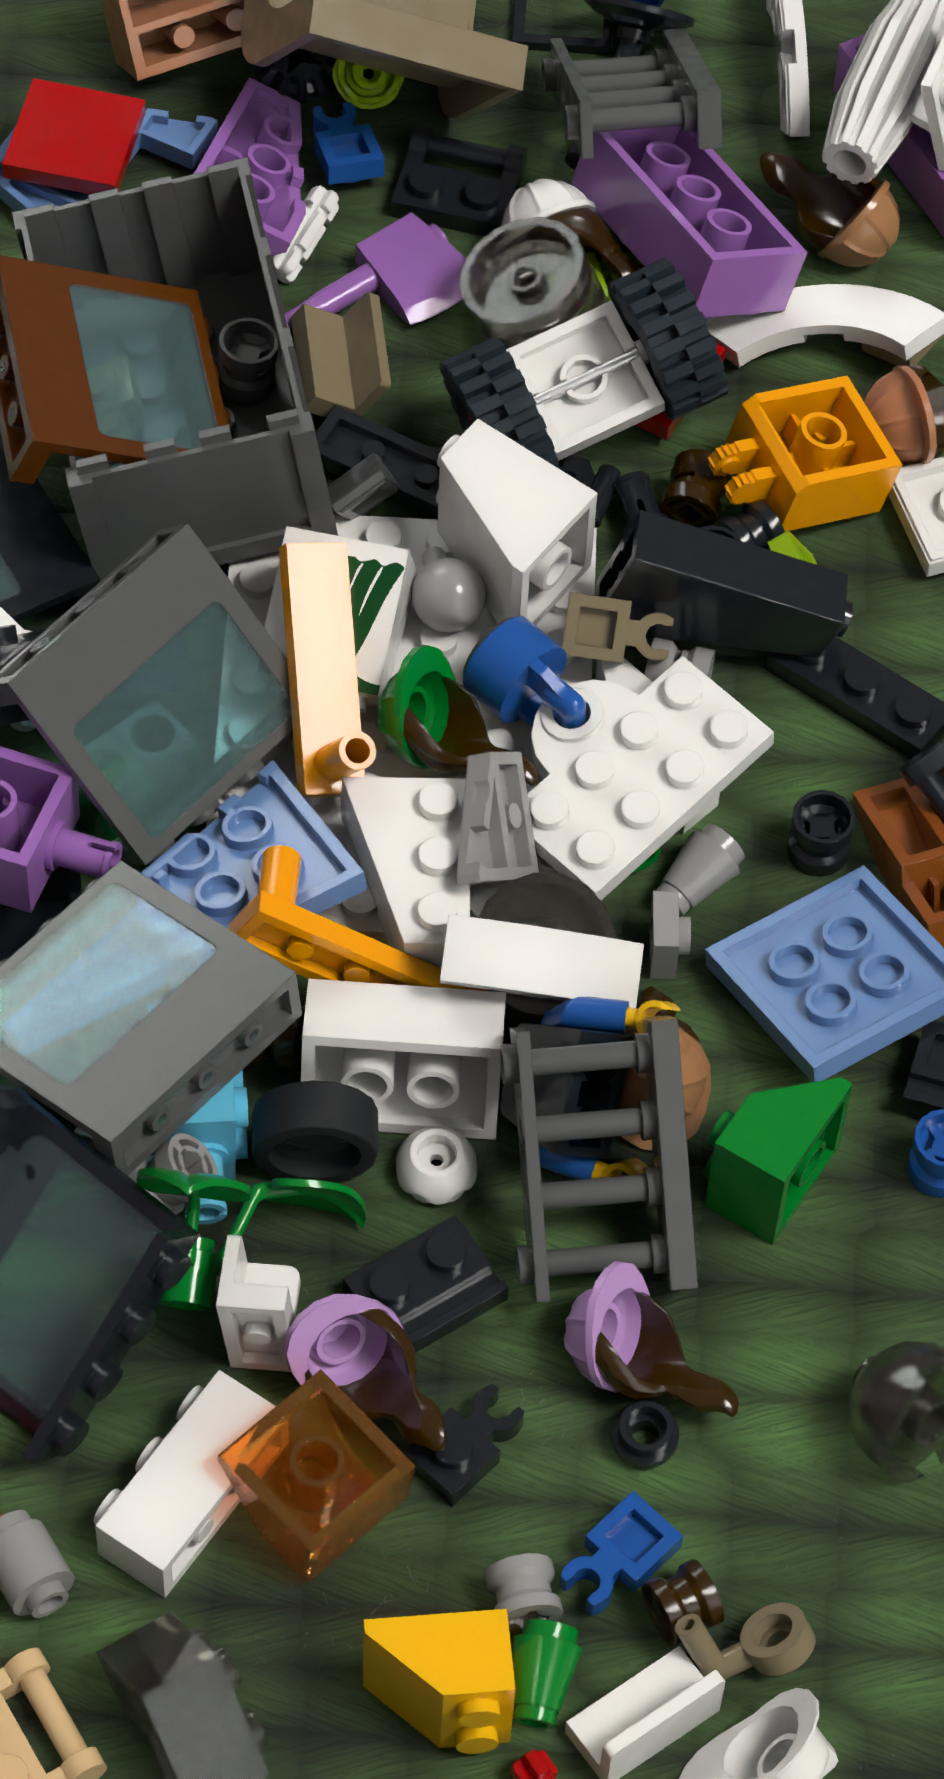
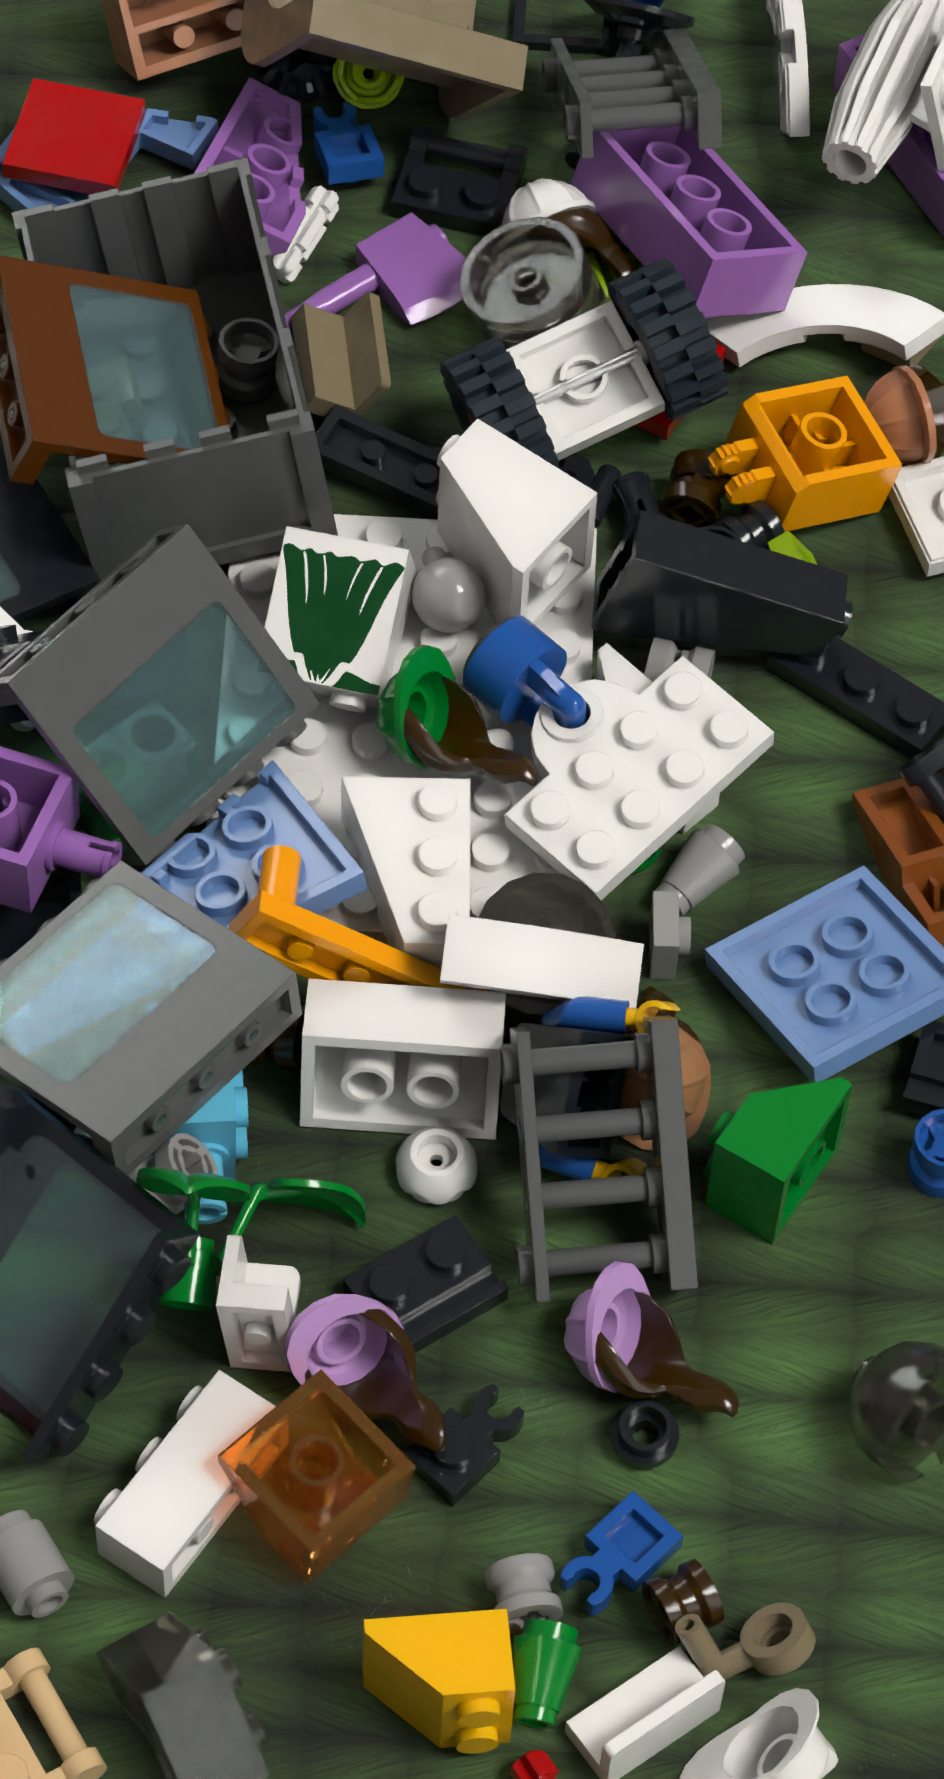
(315, 1131): black tyre -> none
(322, 668): piece -> none
(362, 488): dark grey slope -> none
(495, 821): light grey wing -> none
(602, 627): dark tan plate -> none
(821, 833): black wheel -> none
(839, 218): piece -> none

